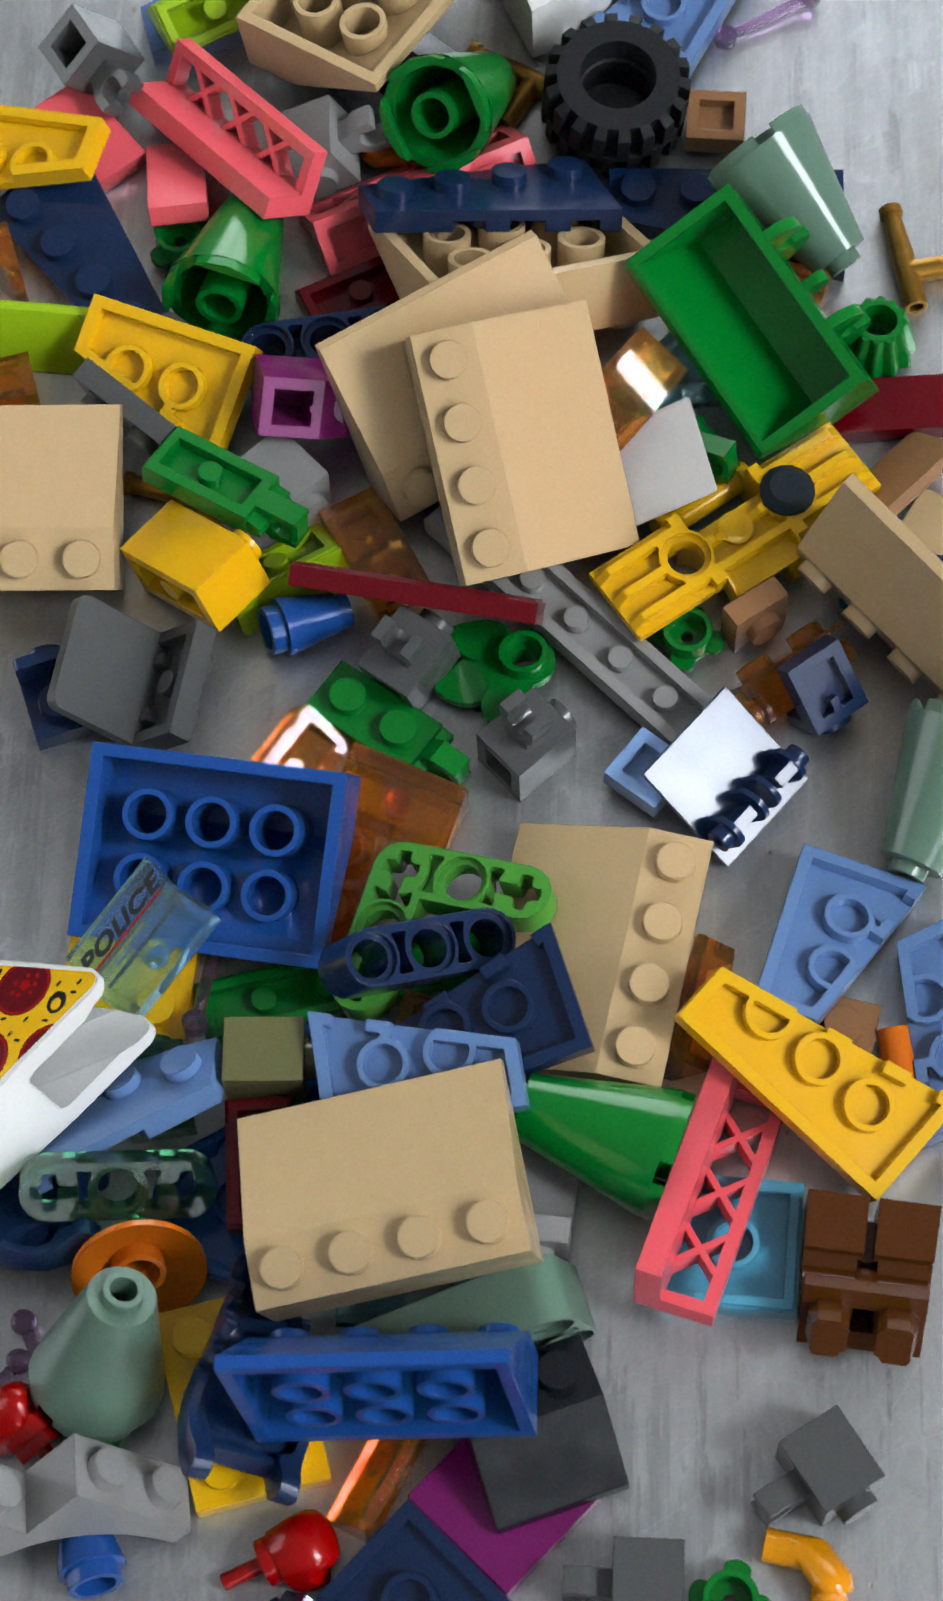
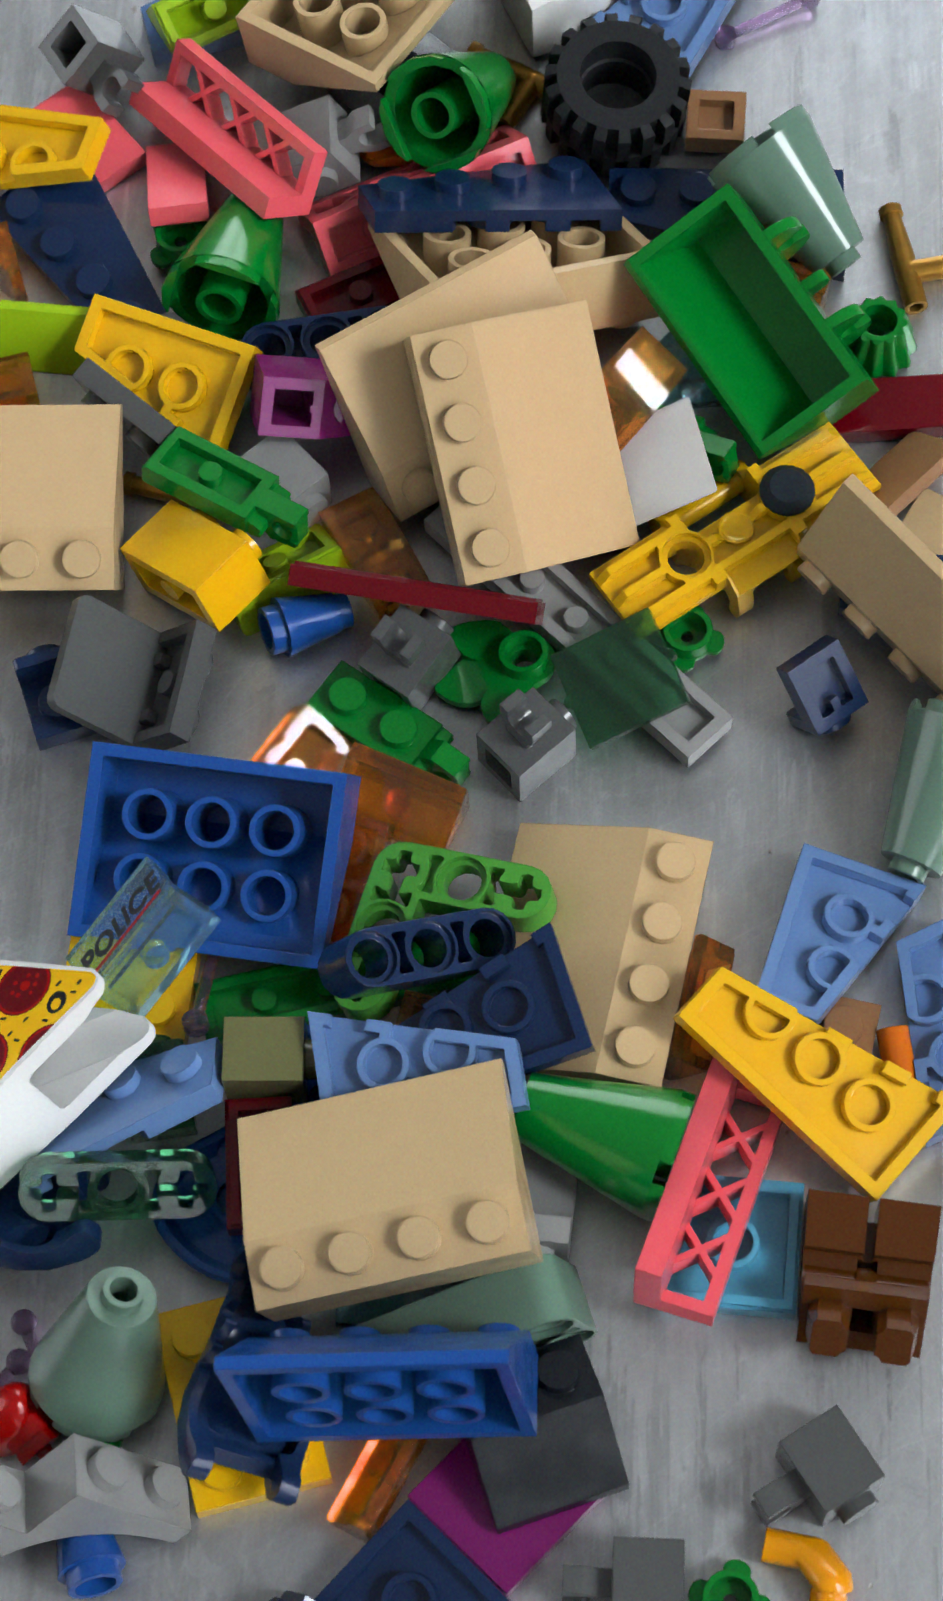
(157, 1249): orange dish -> none
(292, 1552): red piece -> none
(620, 679): none -> clear green piece
(626, 771): light blue plate -> none
(726, 776): hinge -> none
(755, 615): medium nougat plate -> none
(762, 683): clear orange hinge -> none

